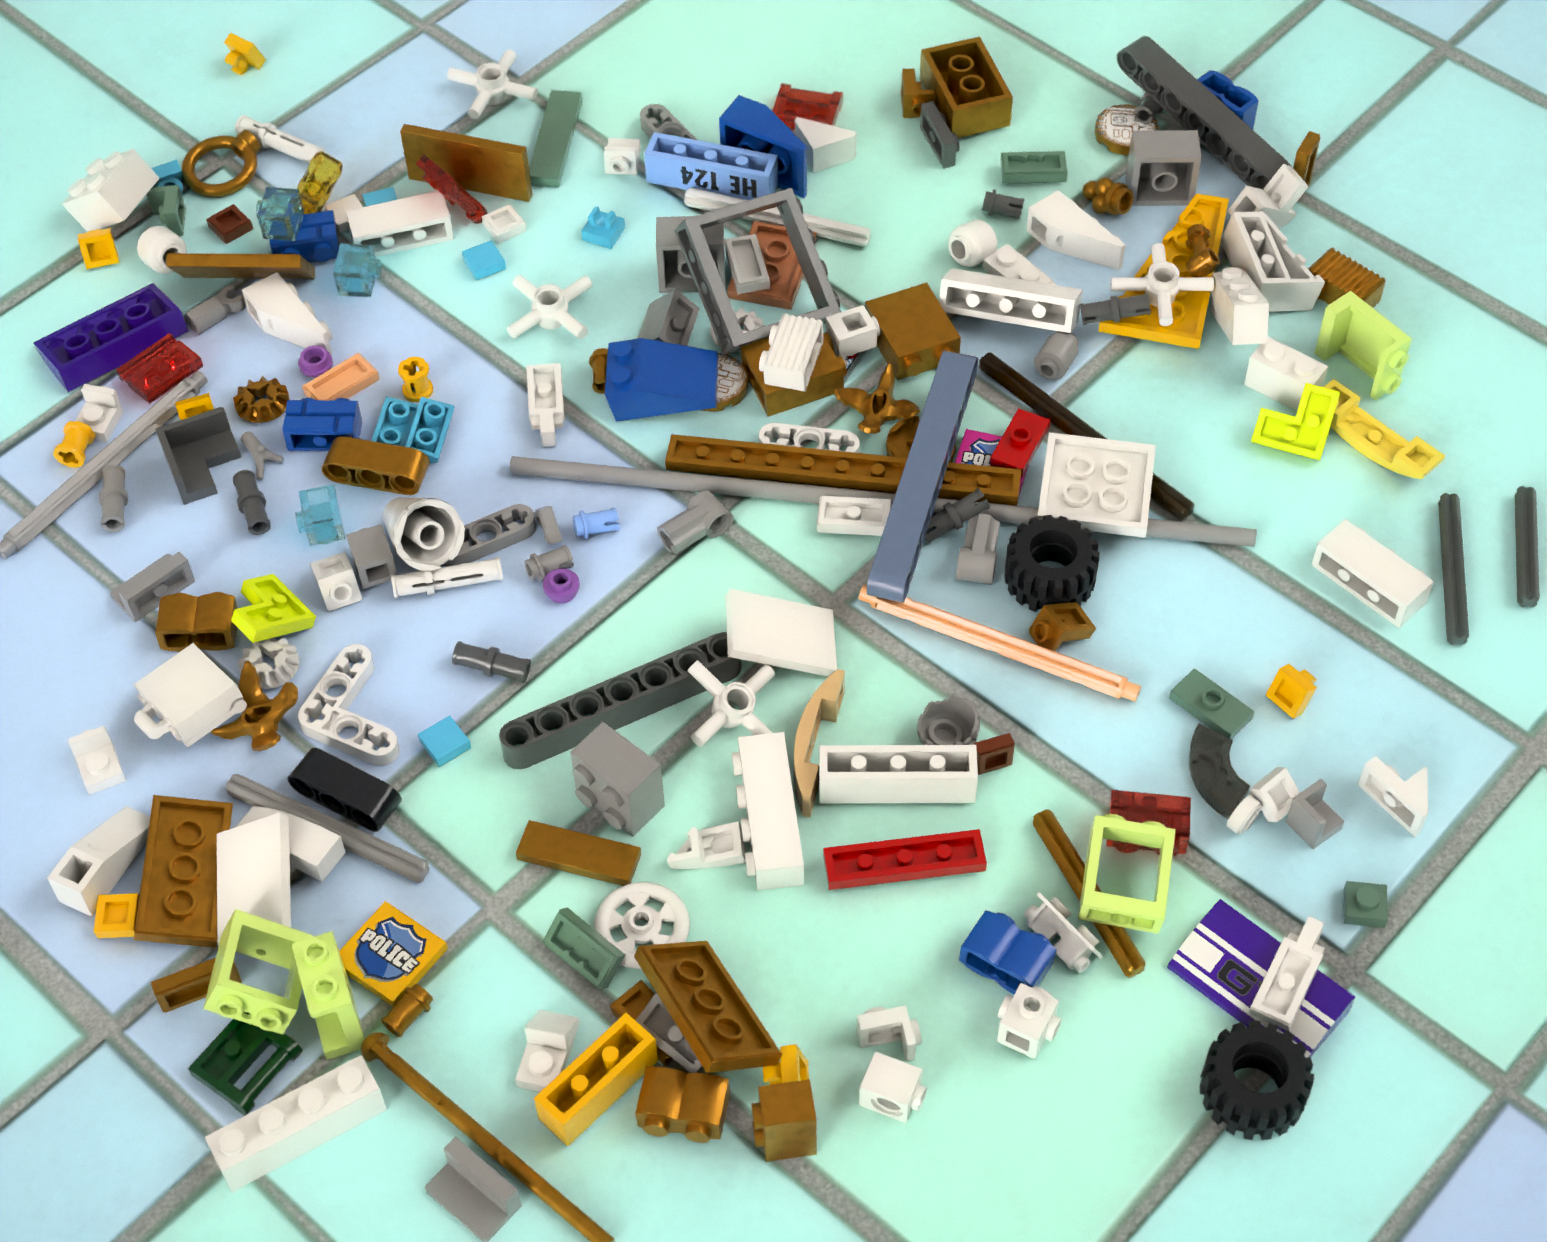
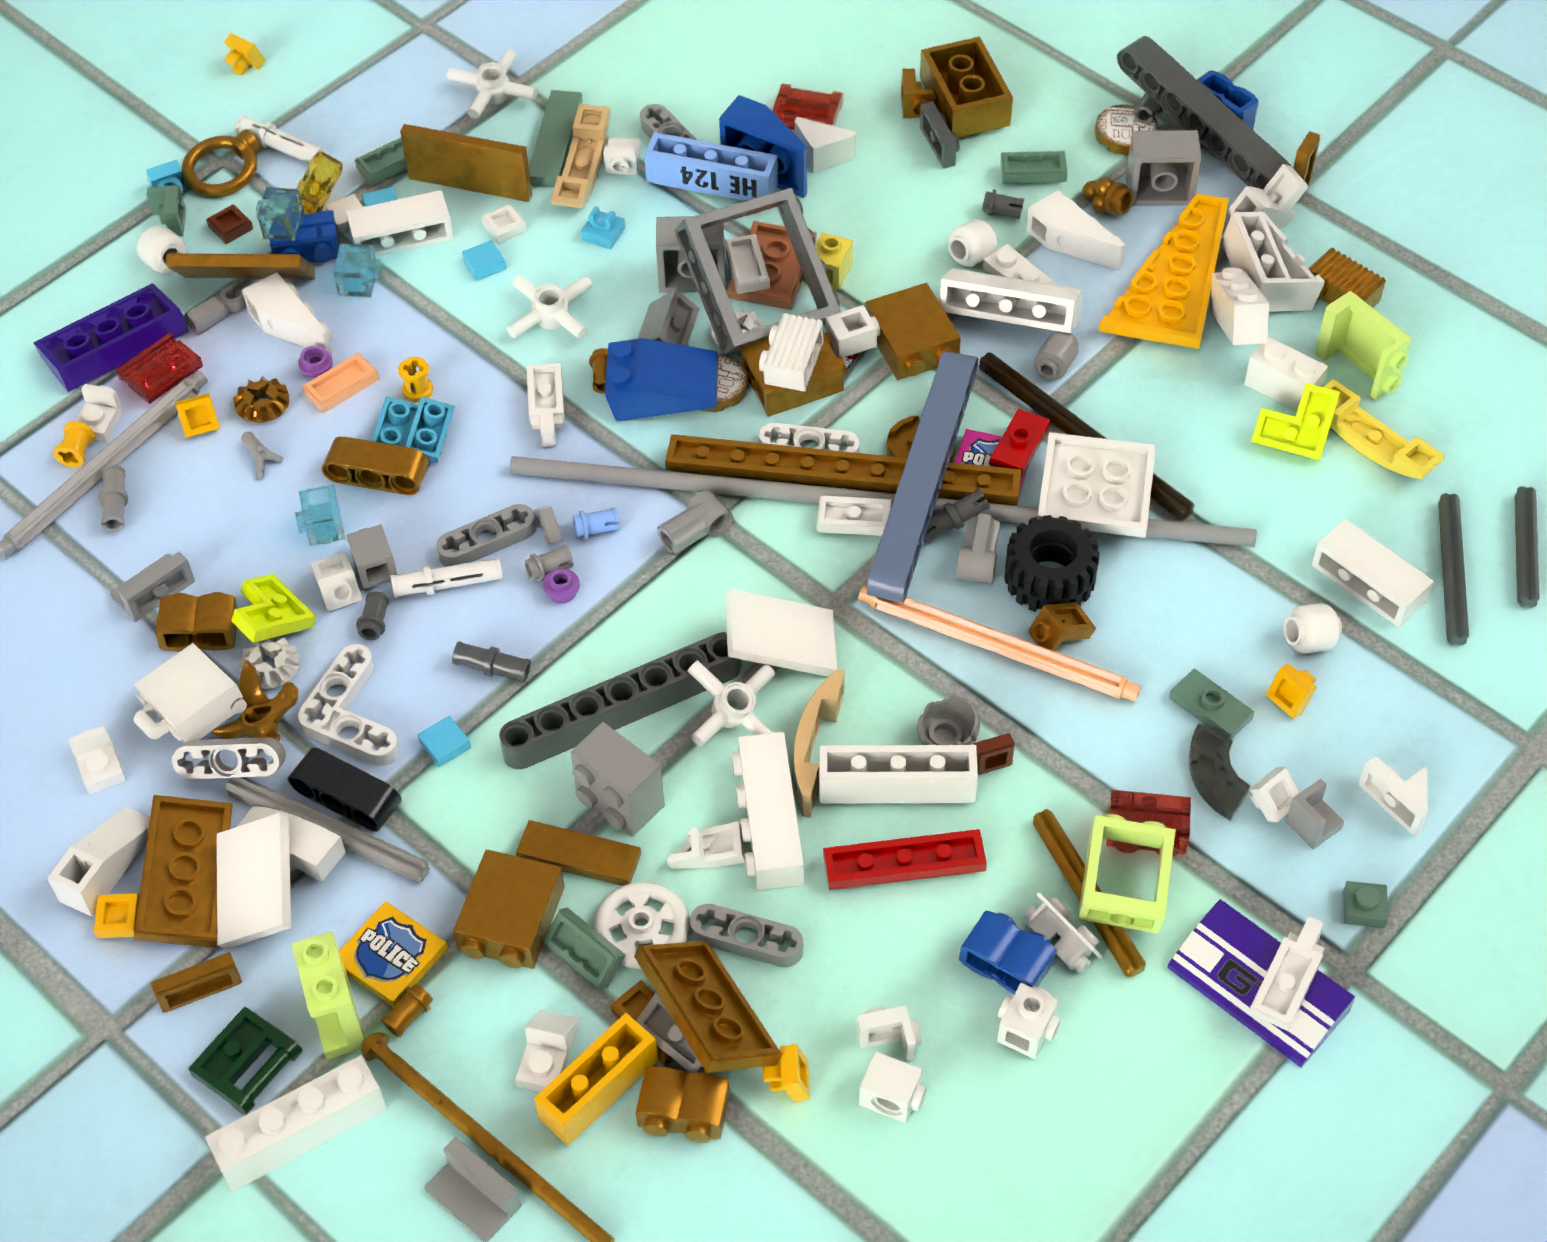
(98, 248): yellow tile -> none
(110, 190): white brick -> none
(194, 447): dark grey panel -> none
(241, 747): none -> light grey beam
(251, 502): dark grey pin -> none
(266, 942): yellowish green window -> none
(316, 423): blue brick -> none
(371, 622): none -> dark grey pin
(382, 162): none -> sand green plate
(424, 531): white cone -> none
(450, 189): clear red plate -> none
(509, 909): none -> pearl gold brick
(584, 157): none -> tan slope
(754, 950): none -> light grey beam
(785, 1120): pearl gold brick -> none
(824, 227): white axle -> none
(837, 256): none -> light yellow brick
(878, 405): pearl gold animal -> none
(1115, 309): dark grey pin -> none
(1162, 284): white bar -> none
(1204, 259): pearl gold bar -> none
(1244, 815): white tile -> none
(1268, 1052): black tyre -> none
(1312, 628): none -> white head

